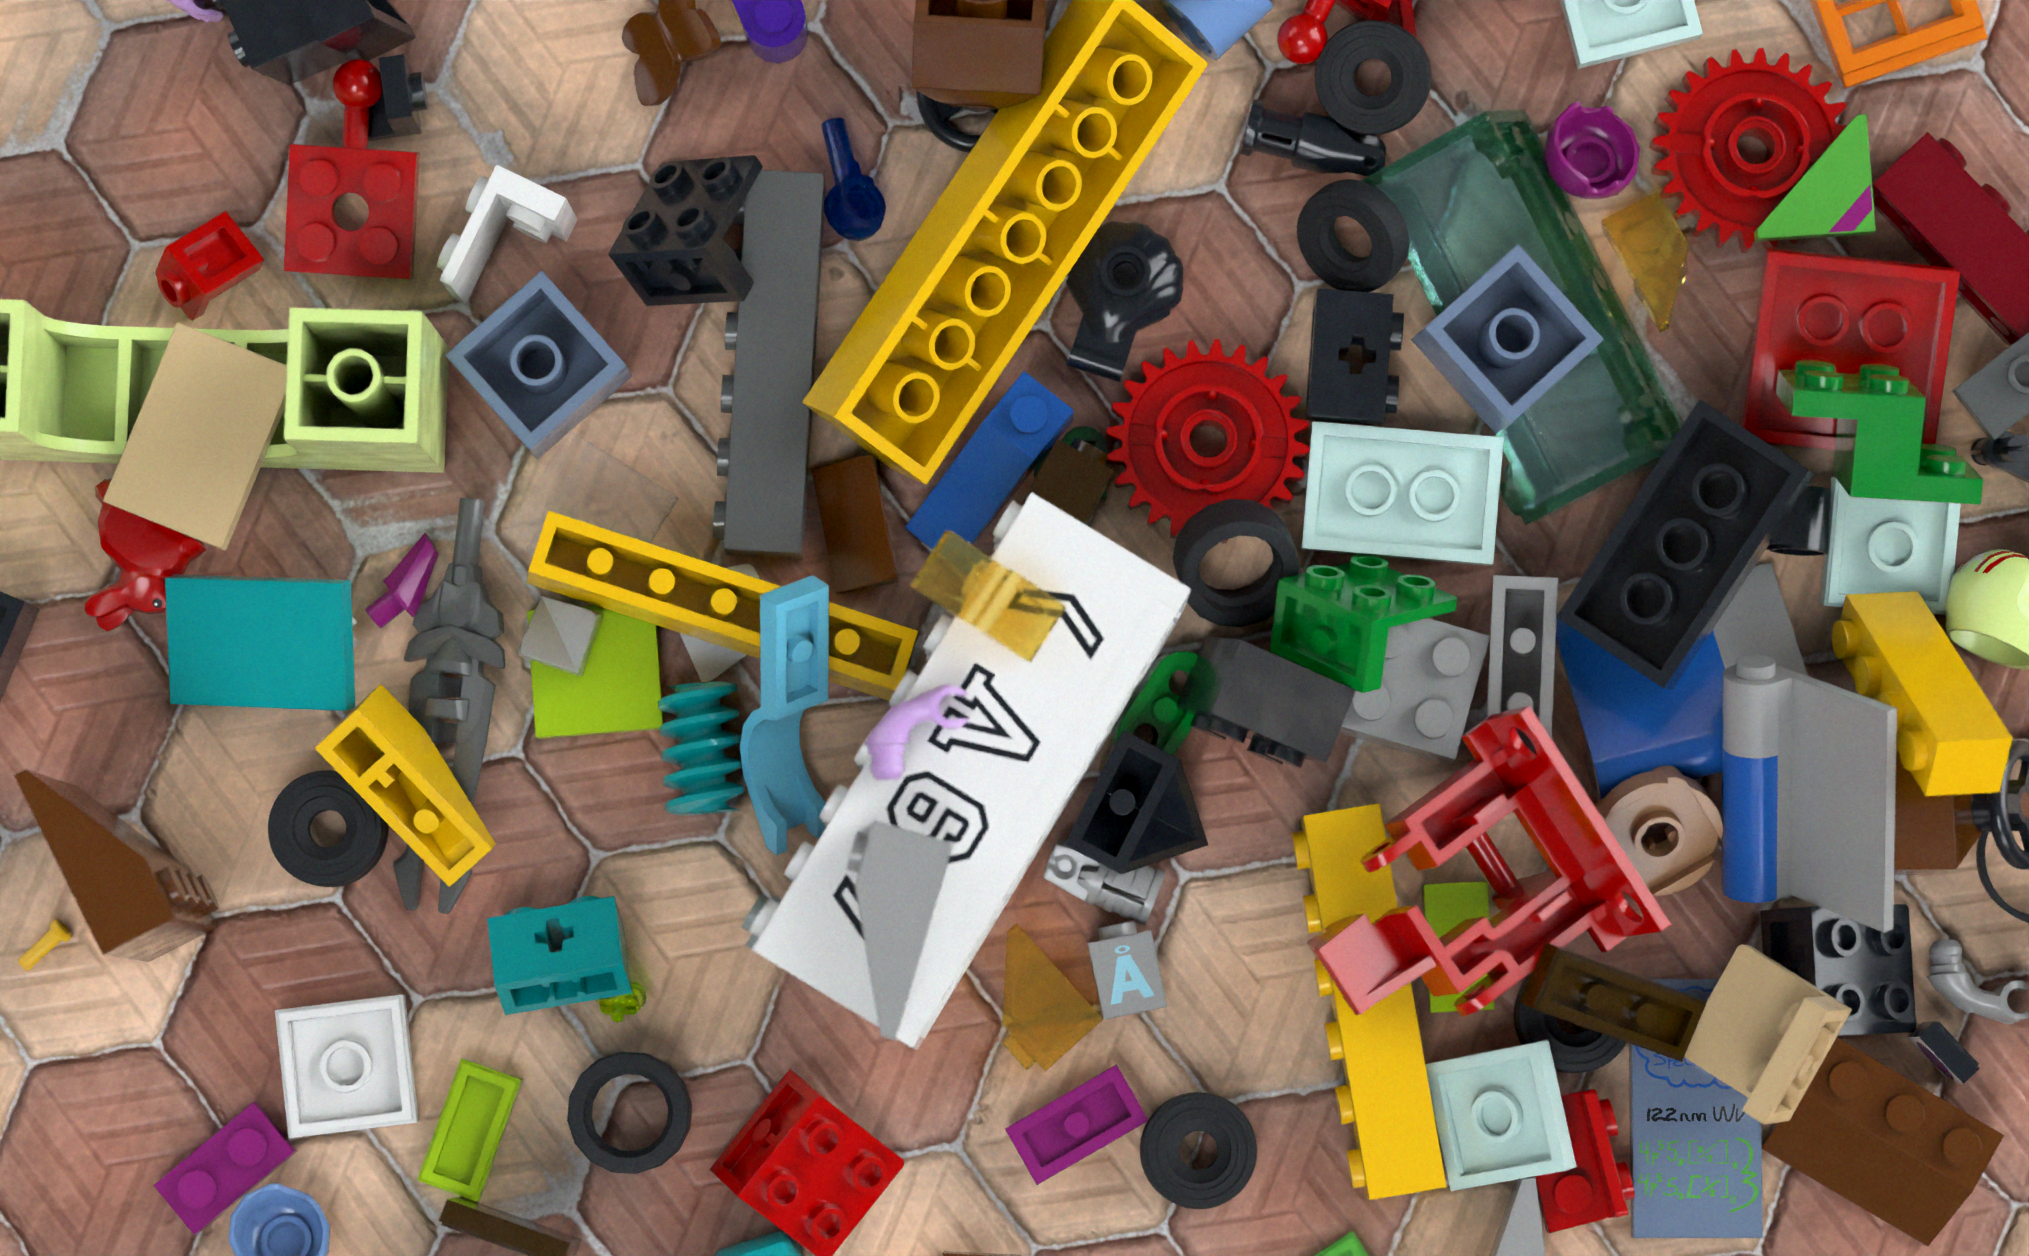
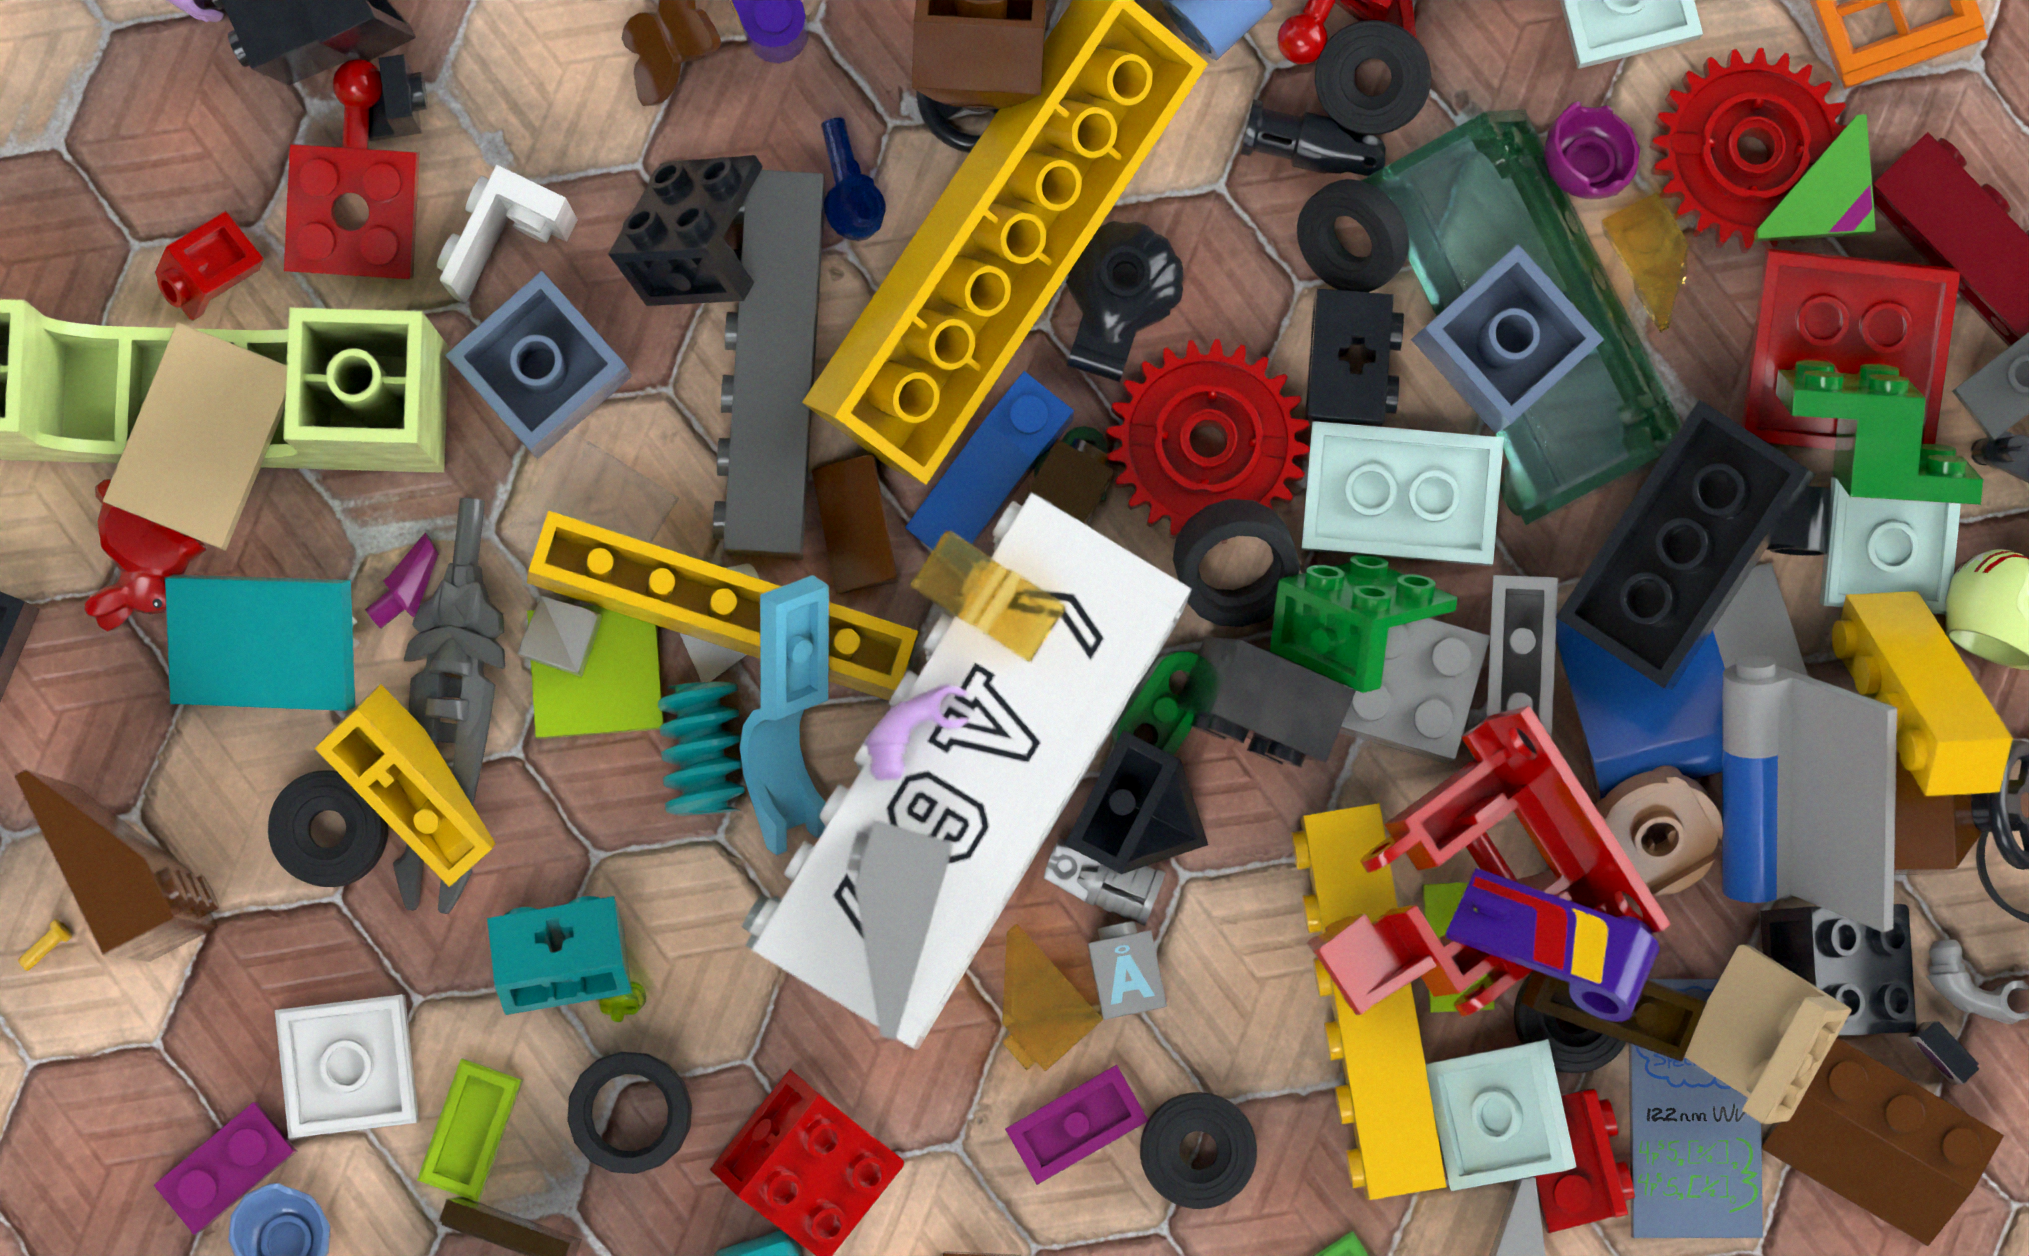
(1595, 952): none -> dark purple door

